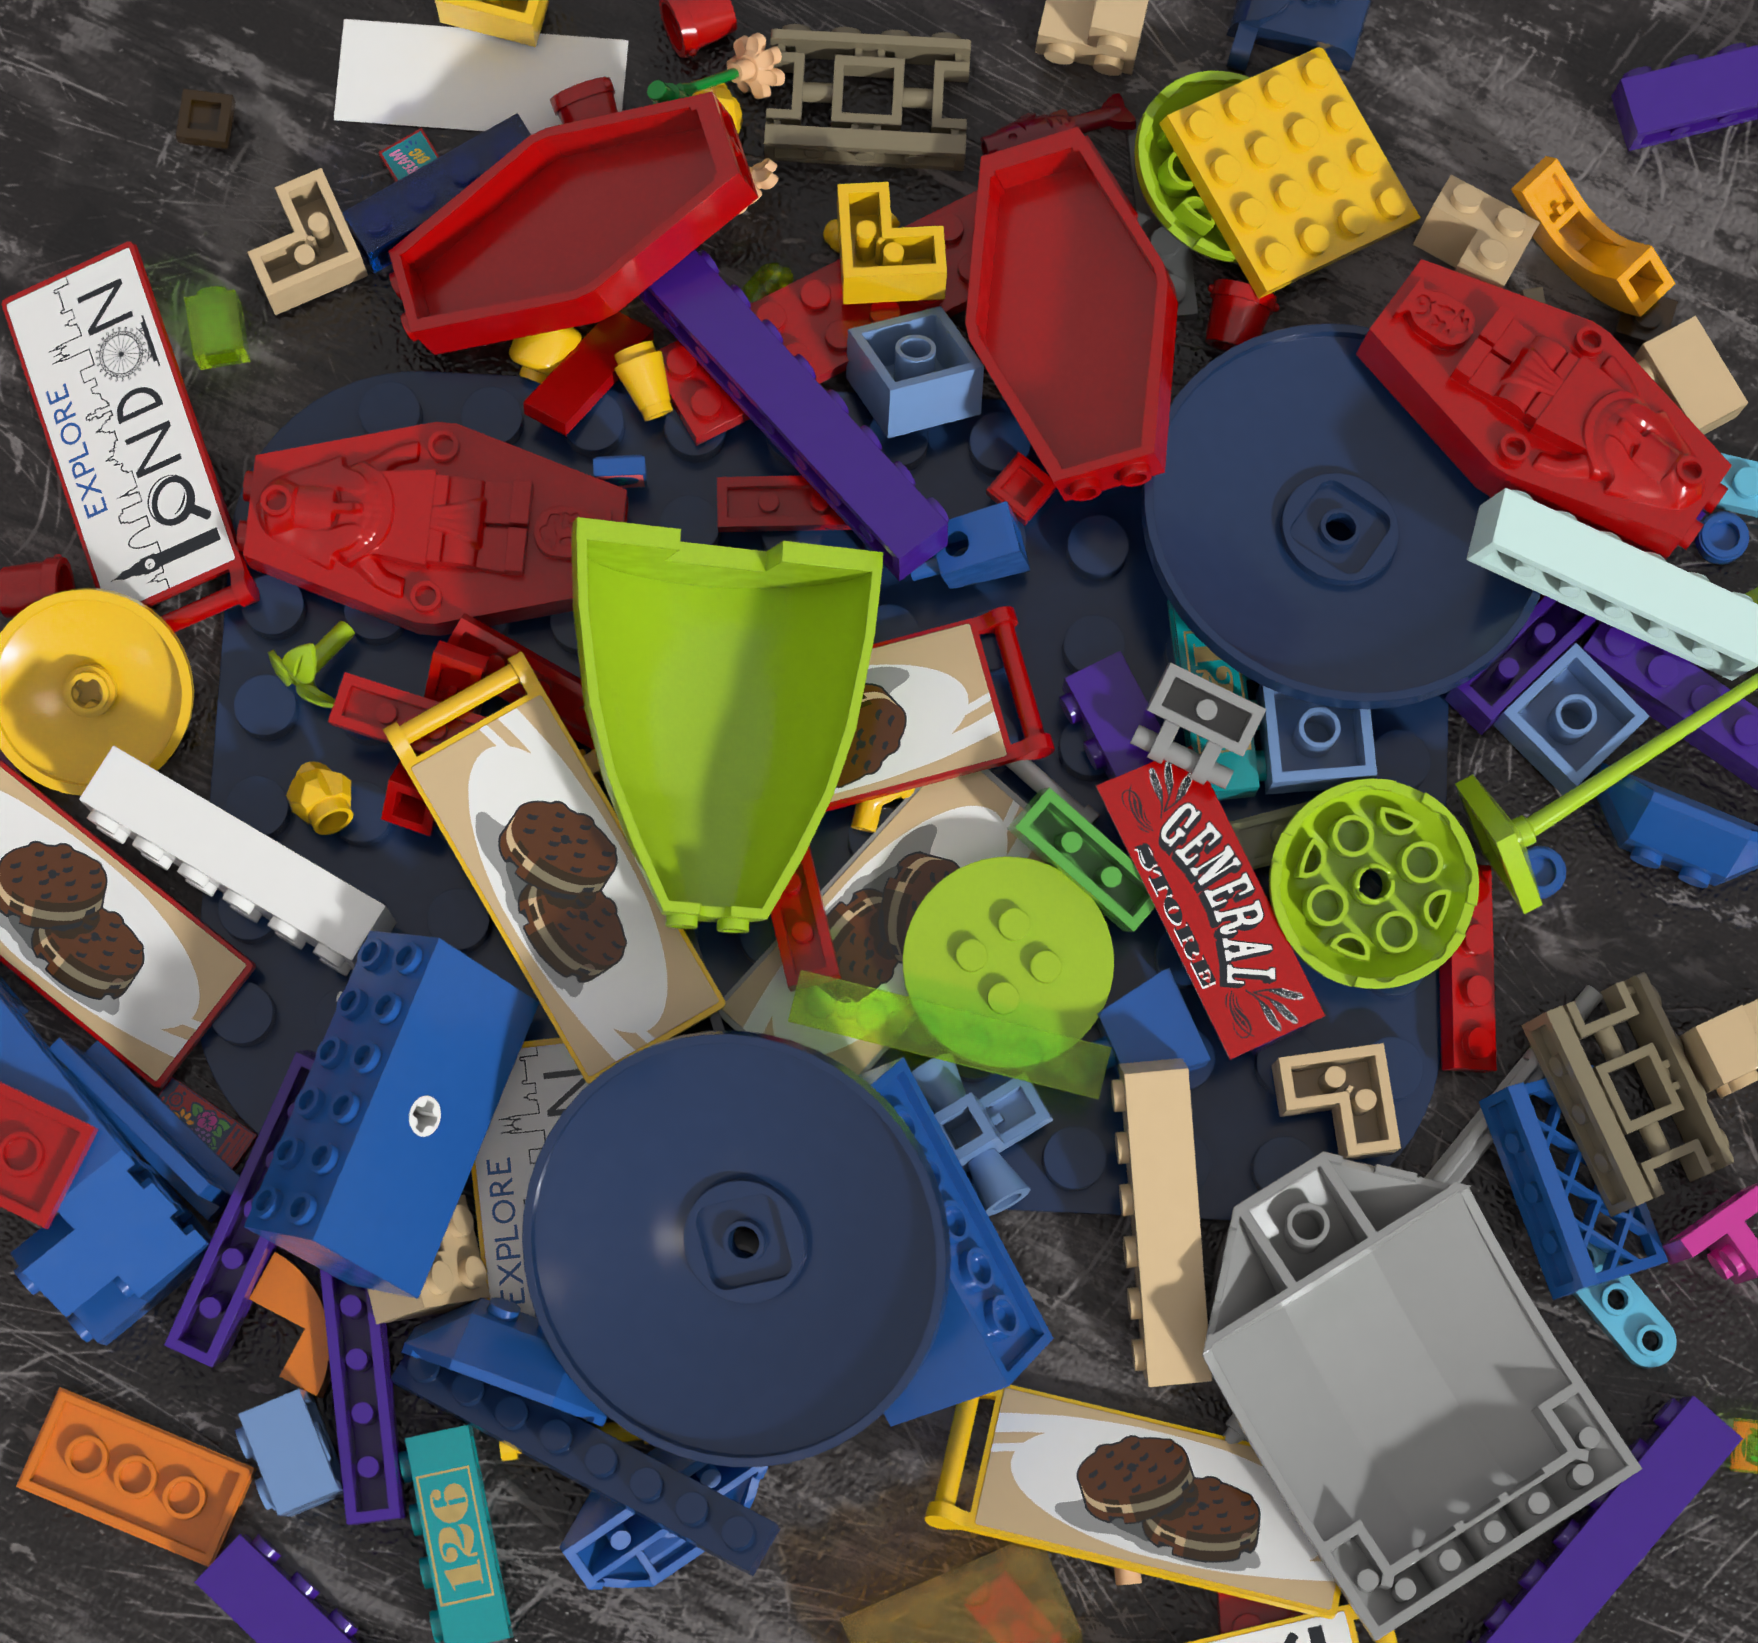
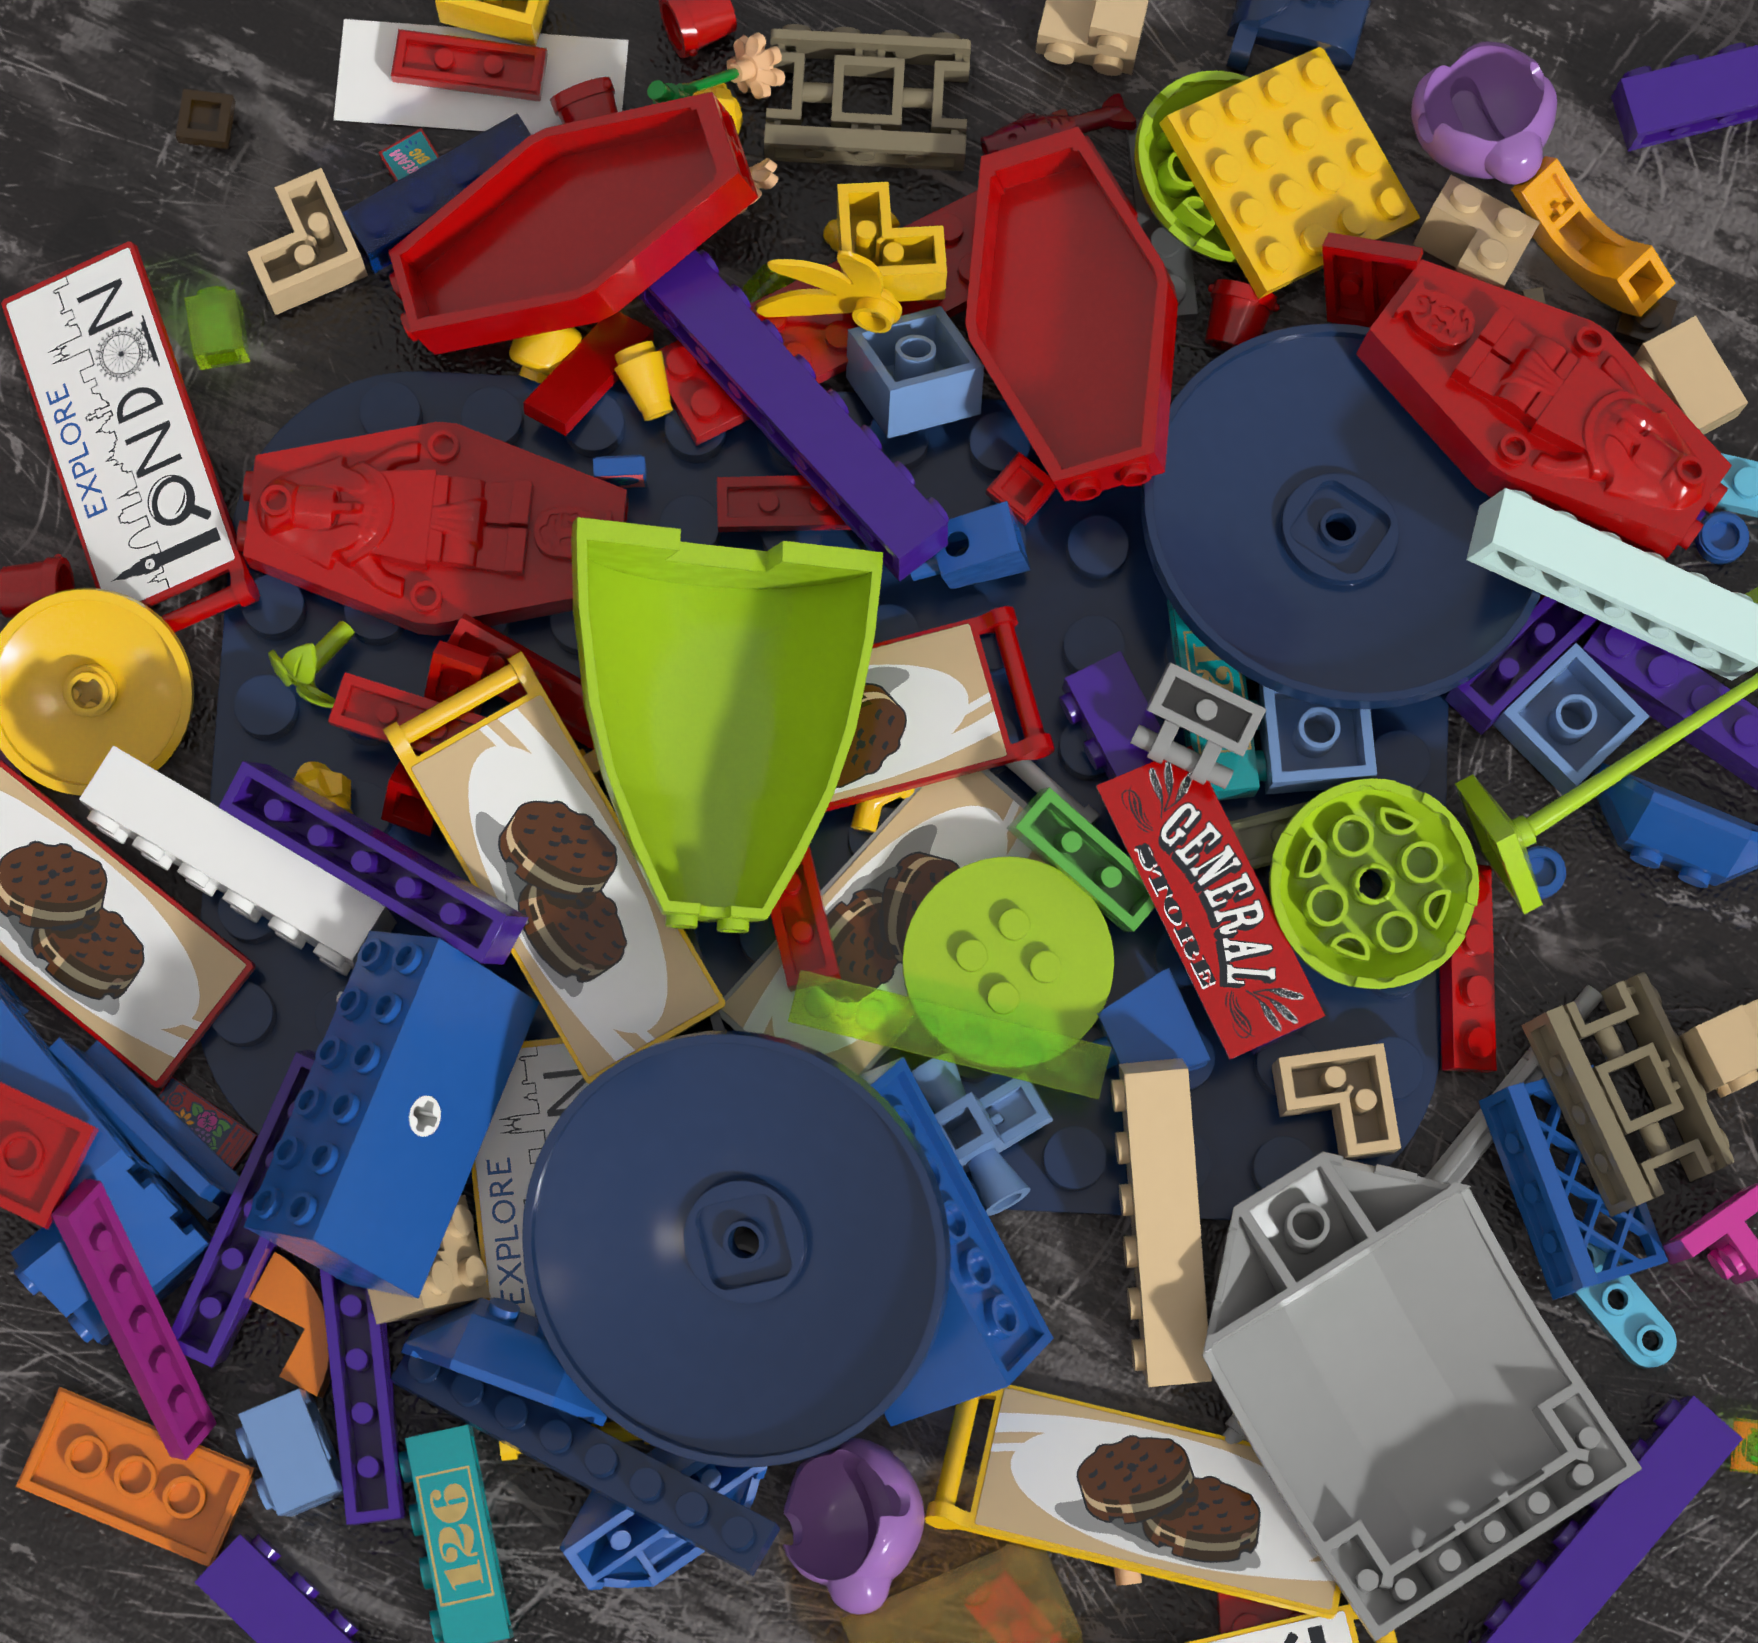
(134, 1318): none -> magenta plate
(373, 863): none -> dark purple brick
(469, 65): none -> red tile
(854, 1522): none -> medium lavender piece
(856, 292): none -> yellow plant
(1363, 276): none -> red wing
(1486, 113): none -> medium lavender piece

